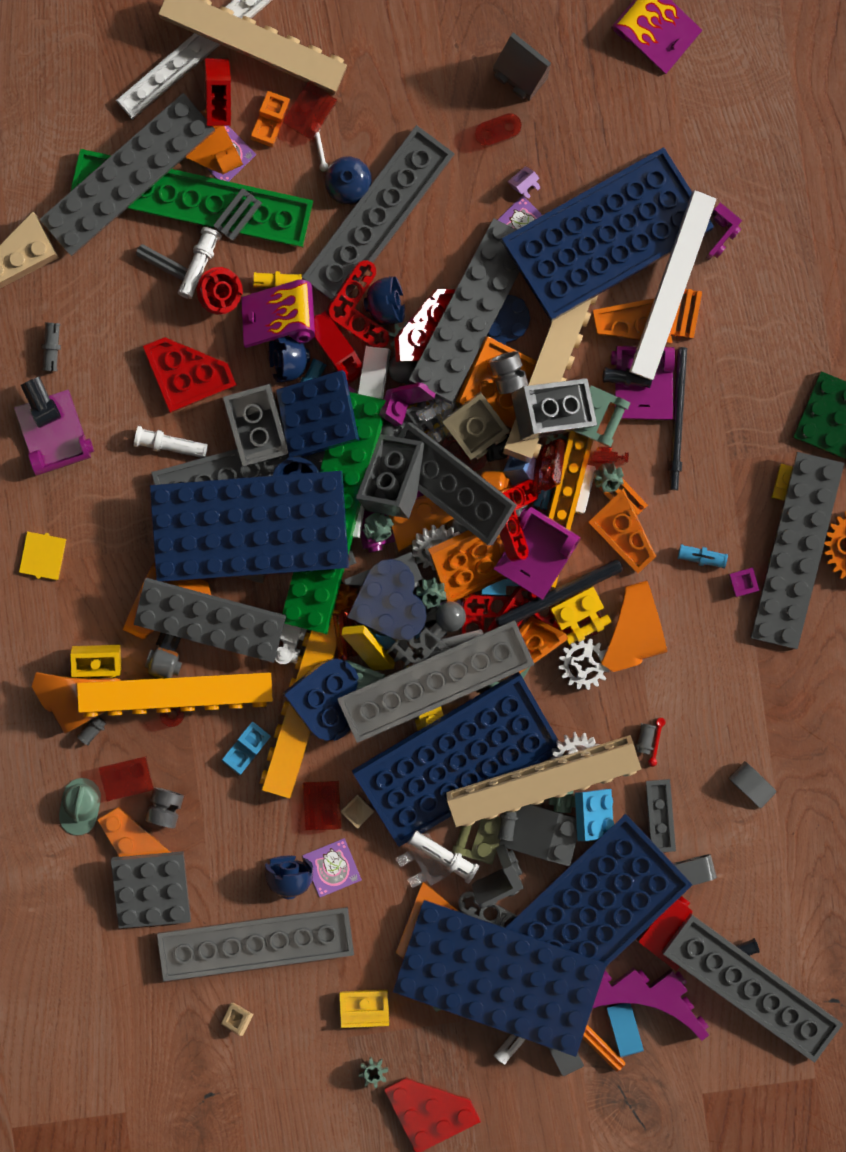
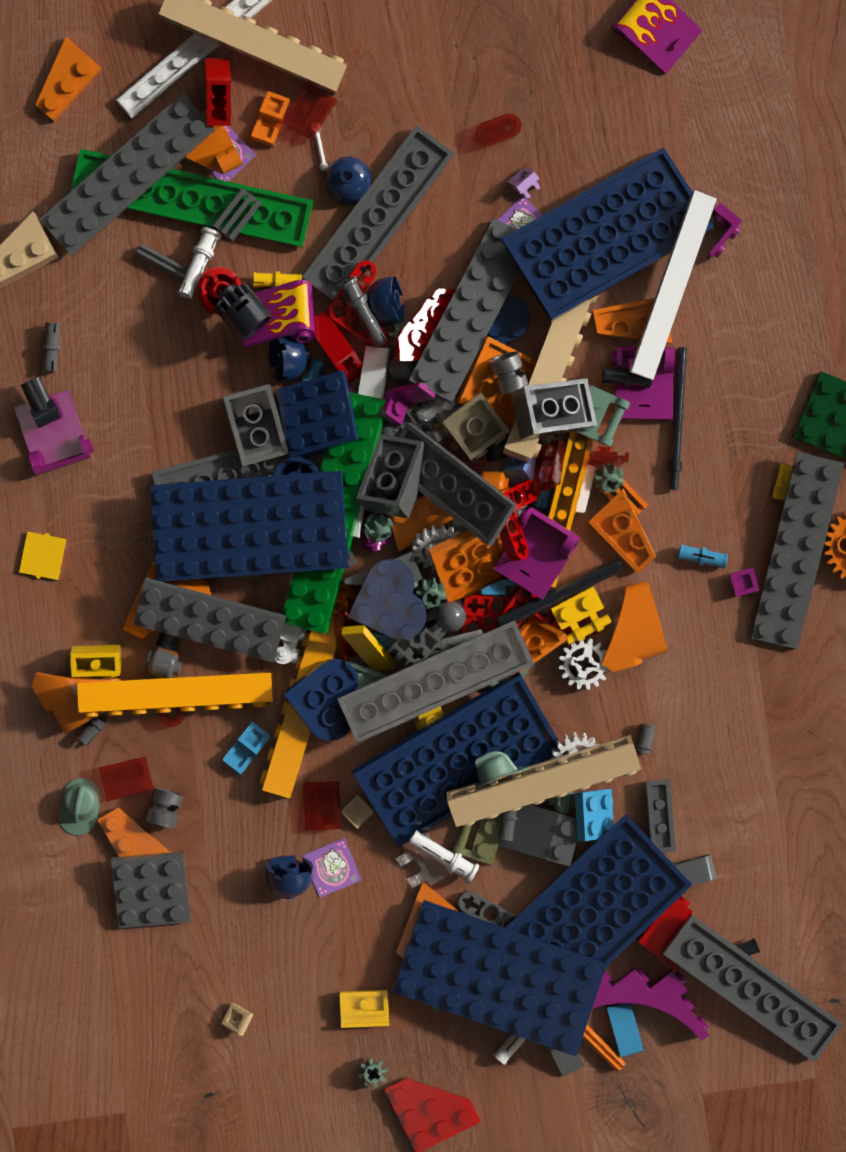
(66, 80): none -> orange wing
(158, 441): white pin -> none
(186, 373): red plate -> none
(242, 311): none -> black gear
(255, 944): dark grey plate -> none
(358, 303): none -> dark grey pin
(493, 766): none -> sand green piece
(500, 883): dark grey bracket -> none
(521, 67): dark grey slope -> none
(660, 722): red hinge -> none
(689, 292): orange tile -> none
(752, 784): dark grey panel -> none

